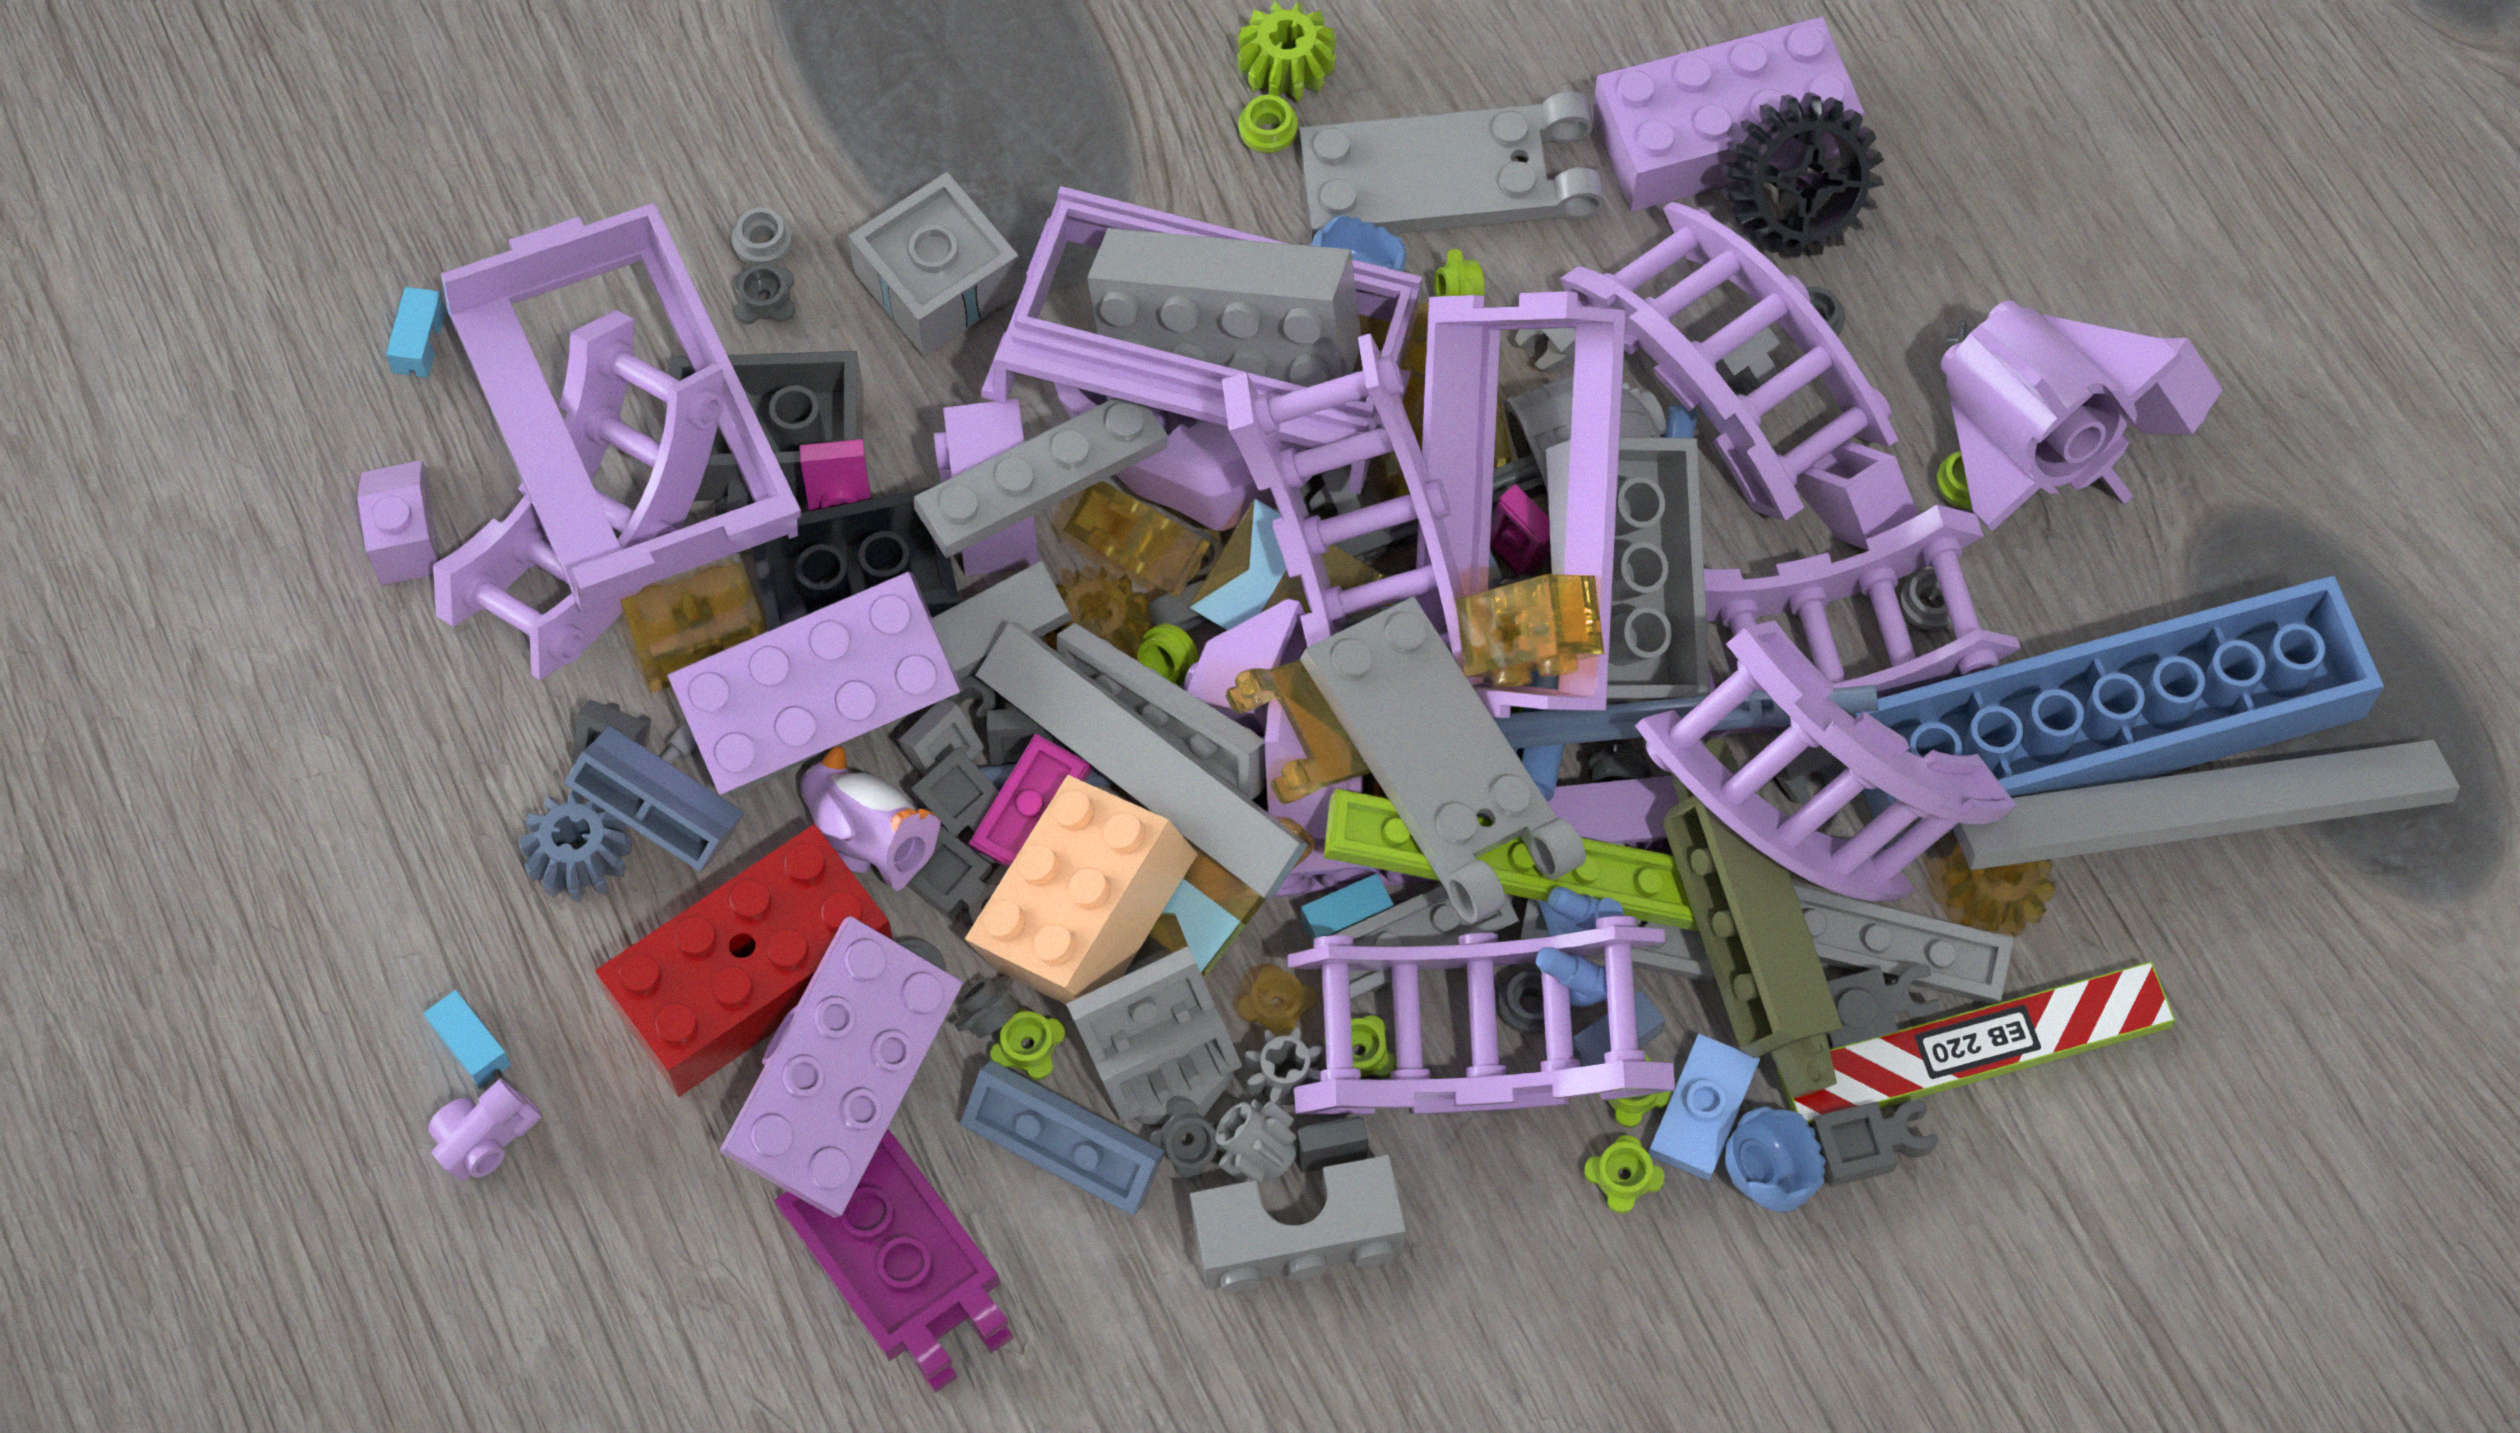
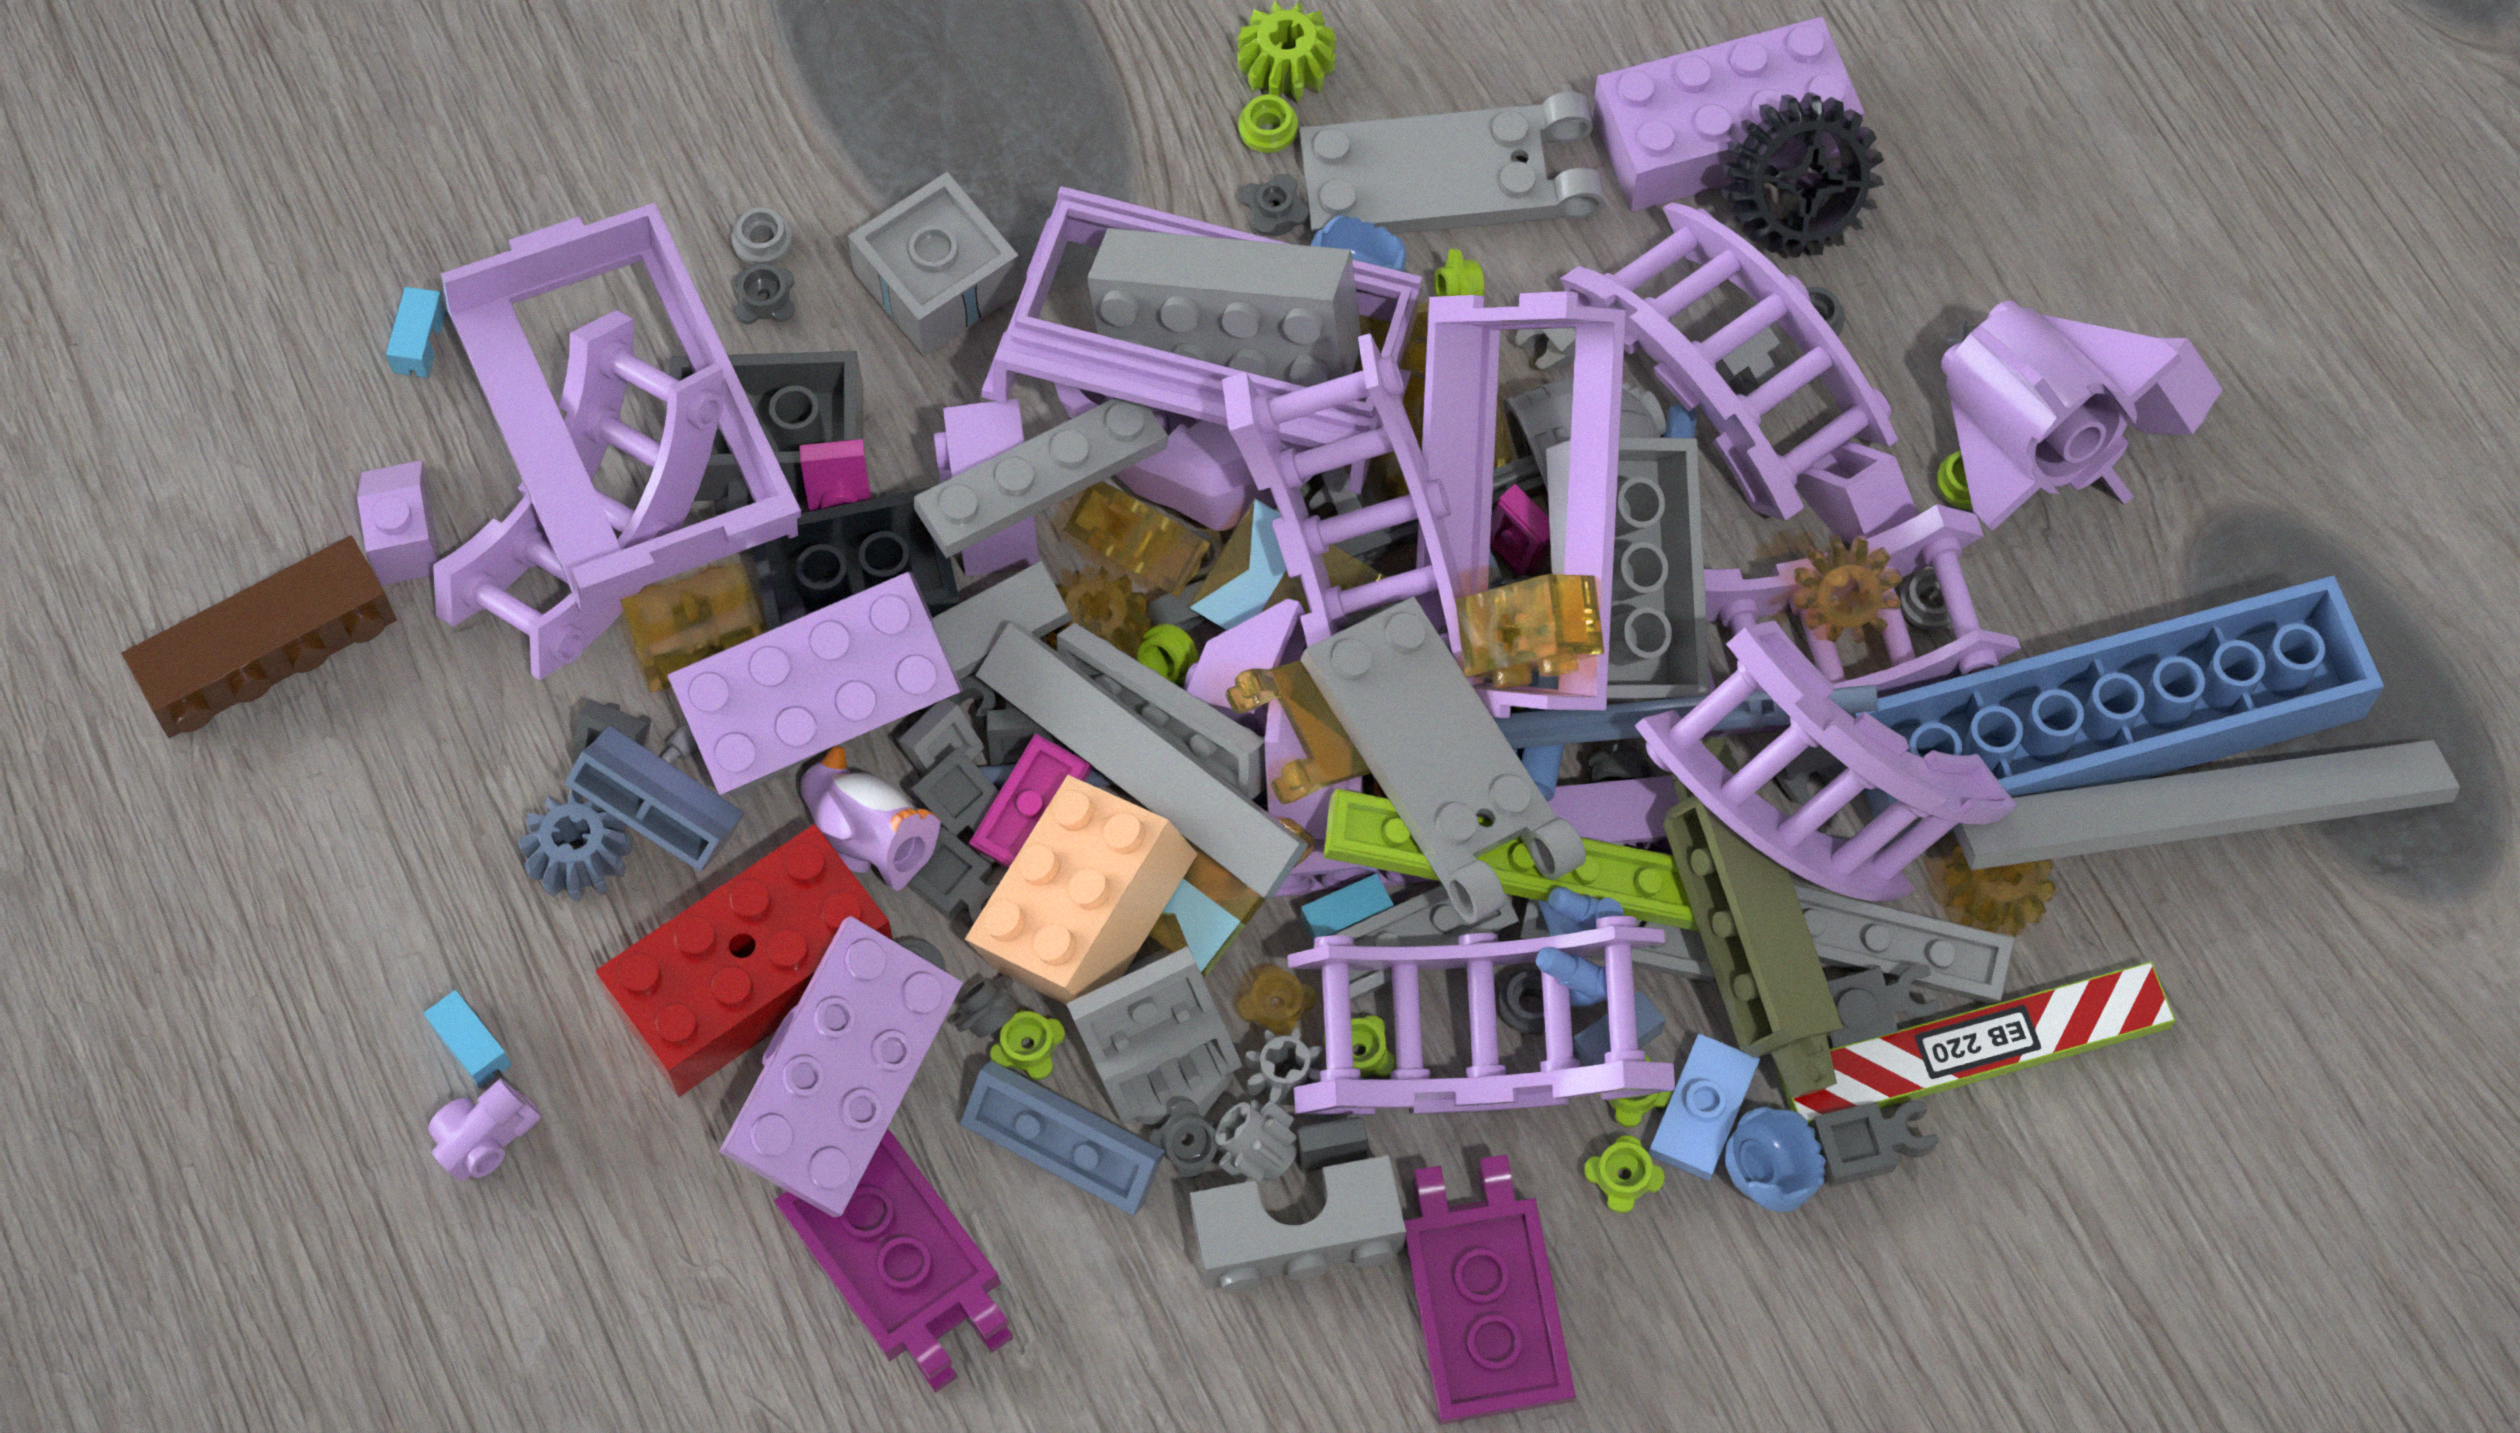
(260, 637): none -> reddish brown brick
(1279, 219): none -> dark grey plate
(1485, 1299): none -> magenta tile
(1857, 607): none -> clear yellow gear

